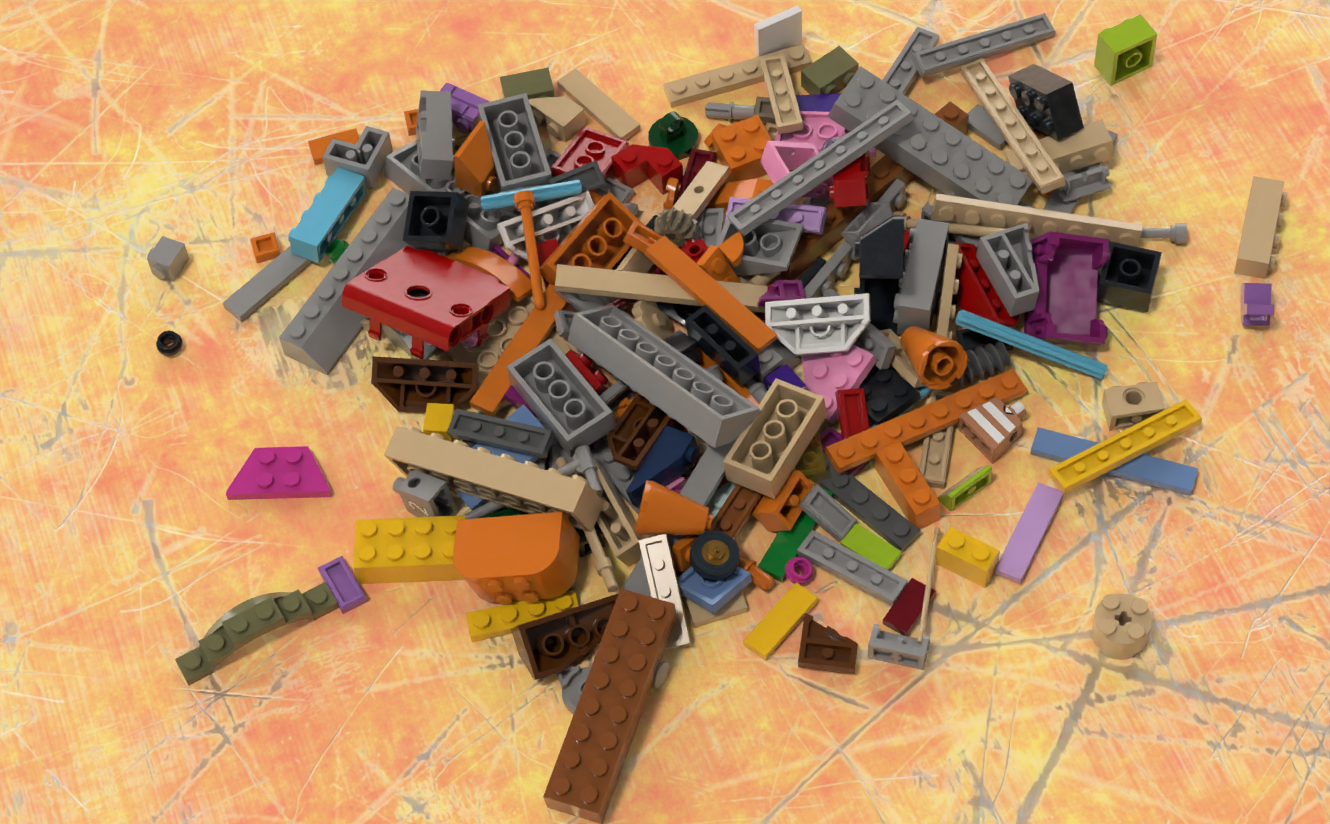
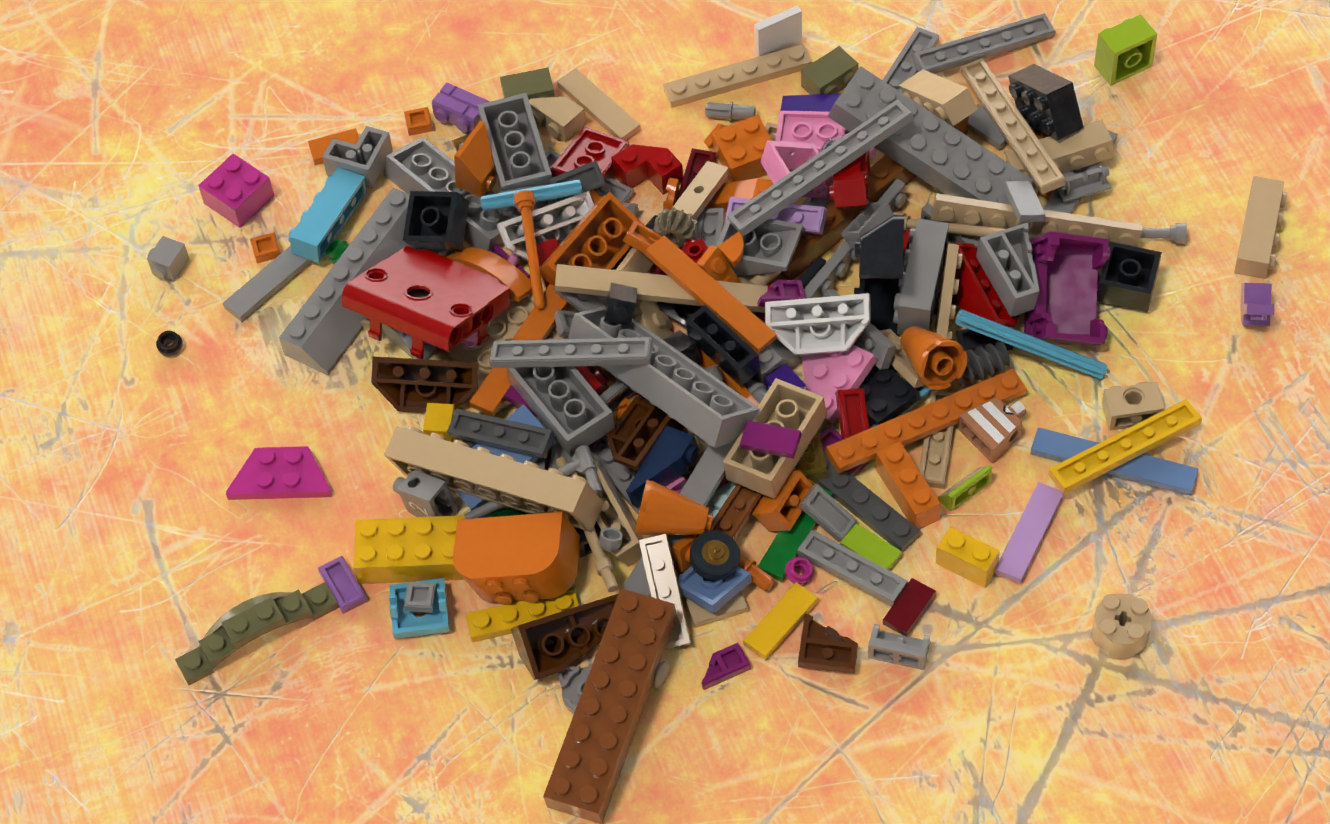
(236, 190): none -> dark pink brick
(406, 624): none -> medium azure piece
(420, 597): none -> light grey tile
(435, 135): light grey wedge -> none
(571, 352): none -> light grey tile
(610, 539): none -> light grey hinge
(620, 304): none -> black brick
(674, 133): dark green tile -> none
(725, 665): none -> magenta tile
(764, 110): dark tan plate -> none
(770, 439): none -> magenta tile
(781, 94): tan plate -> none
(928, 585): tan piece -> none
(940, 96): none -> tan brick
(1024, 201): none -> light grey tile

